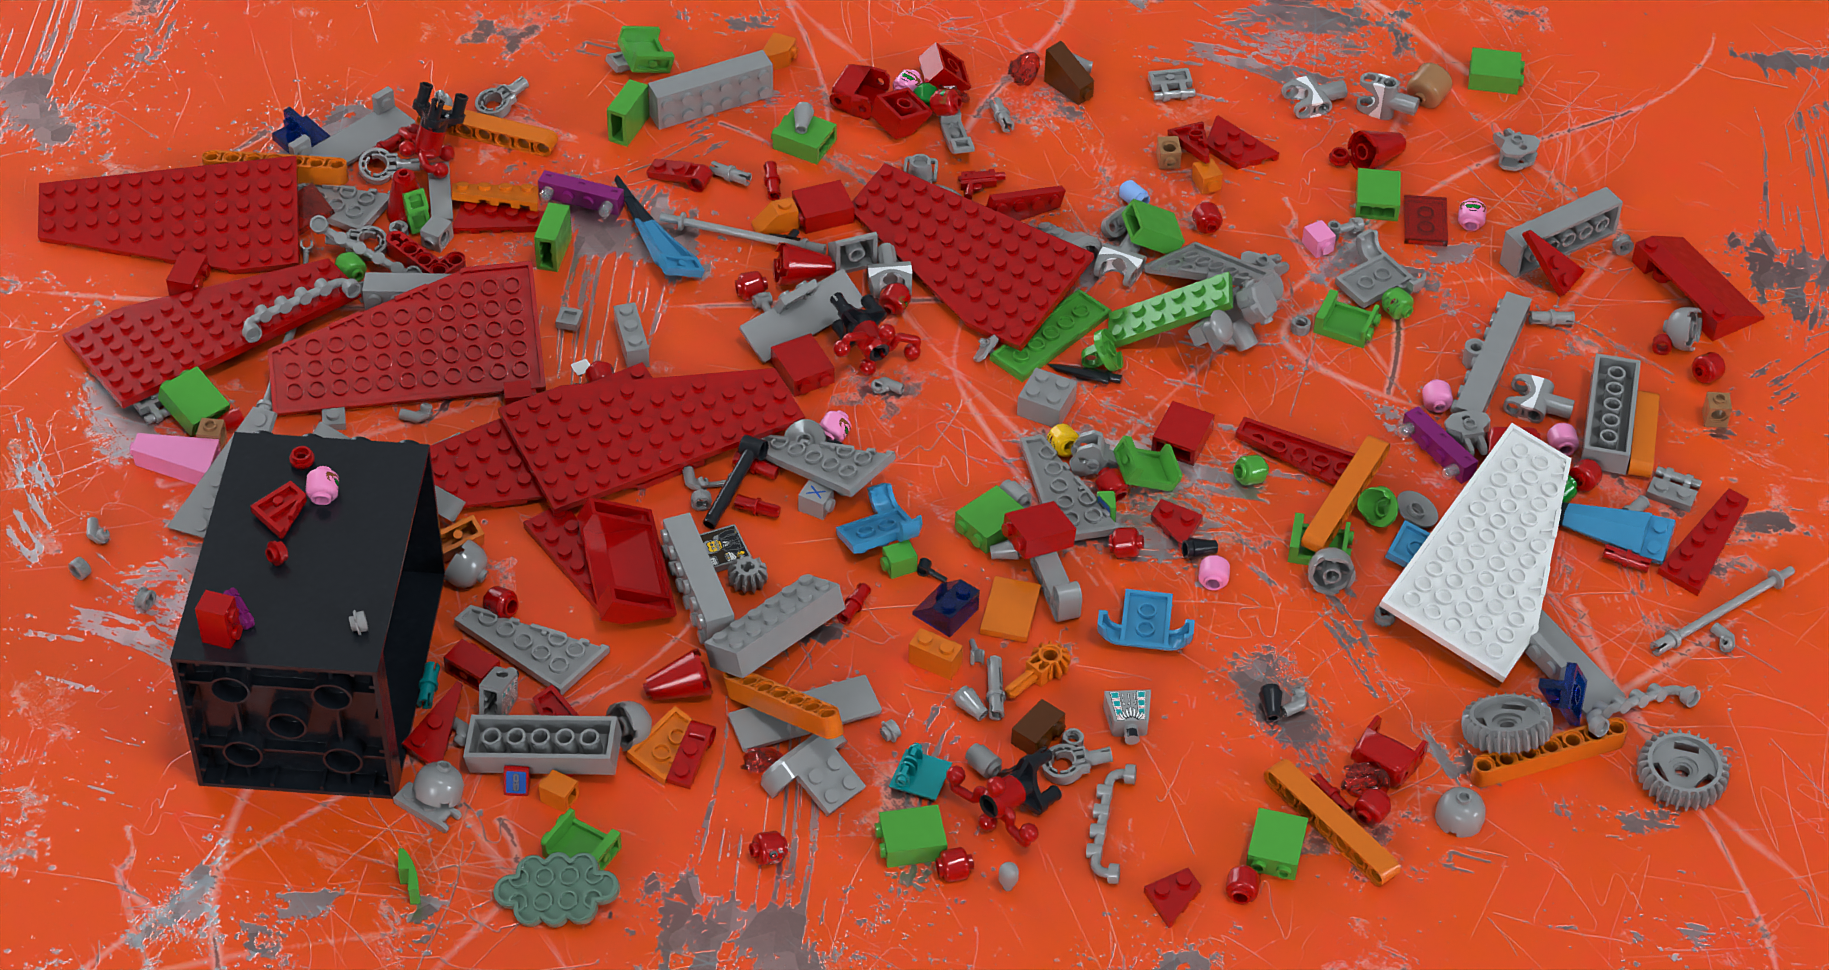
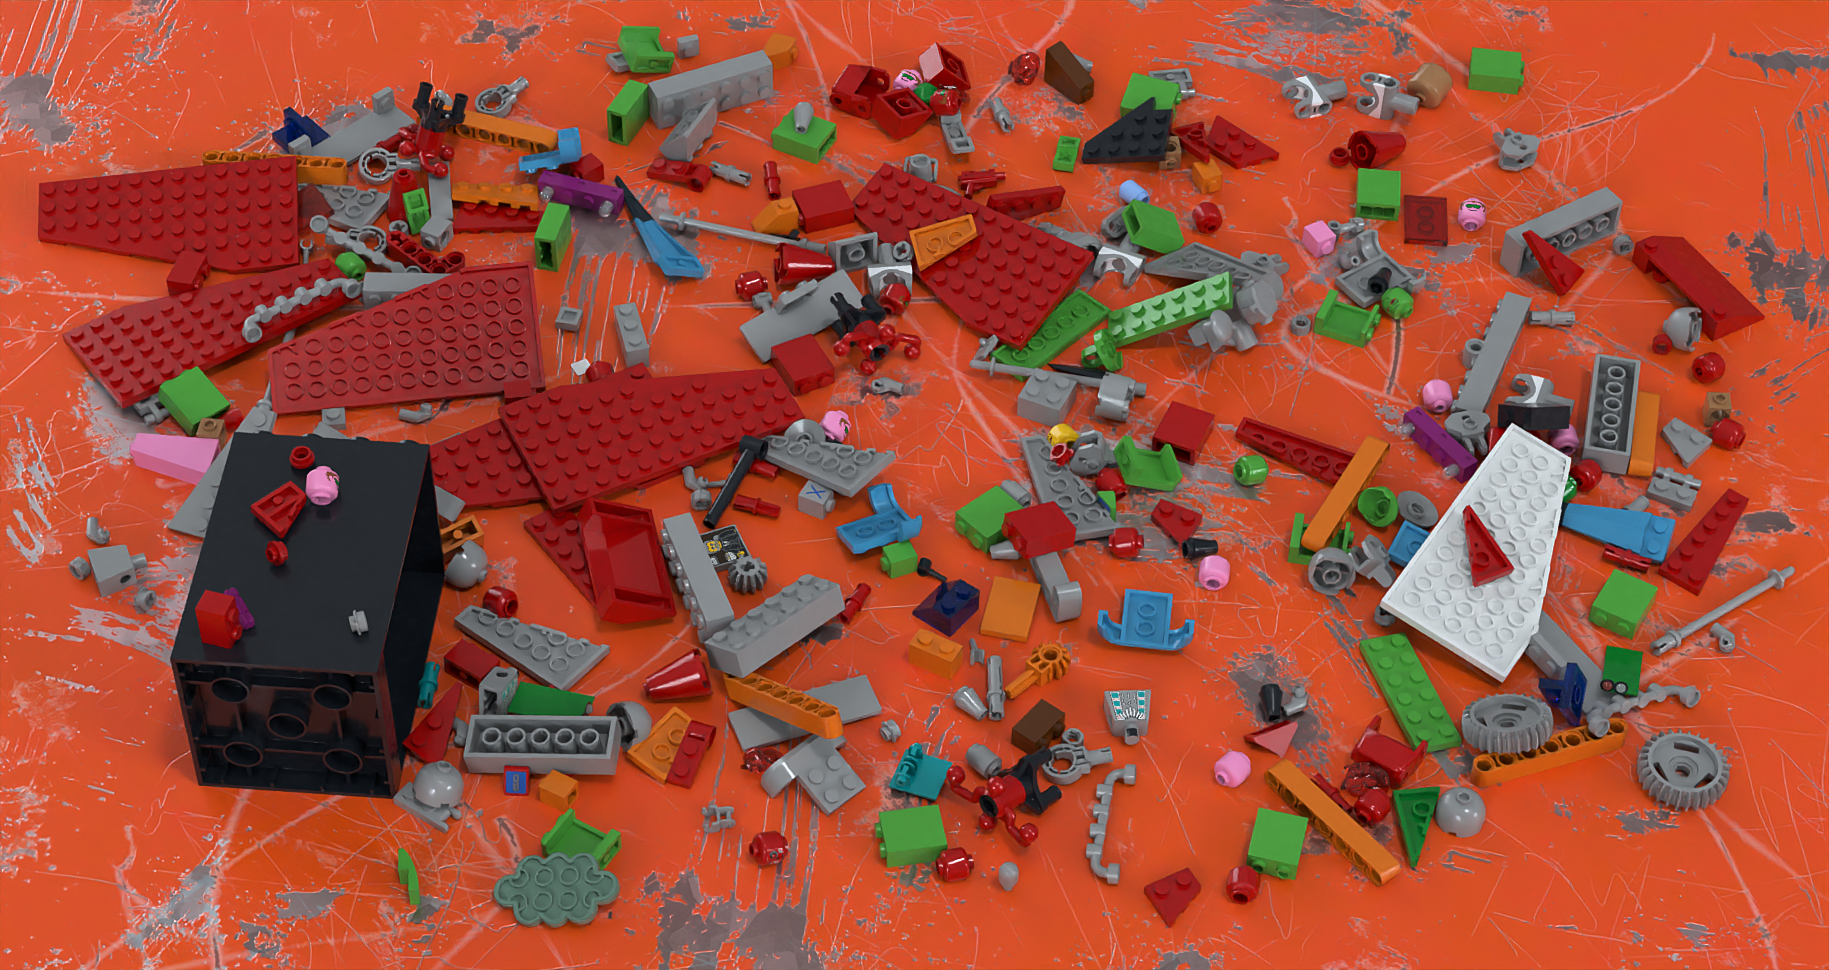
(114, 568): none -> light grey torso
(543, 700): none -> green piece
(569, 151): none -> dark azure piece
(588, 168): none -> red brick
(688, 46): none -> light grey plate
(690, 132): none -> light grey slope
(720, 824): none -> light grey piece
(900, 246): none -> light grey bush
(942, 238): none -> orange wing
(1023, 371): none -> light grey bar
(1061, 454): none -> red plate
(1066, 153): none -> bright green slope
(1115, 396): none -> light grey brick
(1134, 138): none -> black wing
(1144, 87): none -> bright green brick
(1232, 769): none -> bright pink head
(1274, 737): none -> slope
(1348, 262): none -> light grey arm
(1373, 561): none -> light grey hinge
(1379, 283): none -> black cone
(1410, 692): none -> bright green plate
(1414, 815): none -> green wing
(1485, 555): none -> red wing
(1534, 416): none -> black brick
(1621, 670): none -> green piece
(1623, 604): none -> bright green brick
(1685, 441): none -> light grey wing
(1728, 434): none -> red head

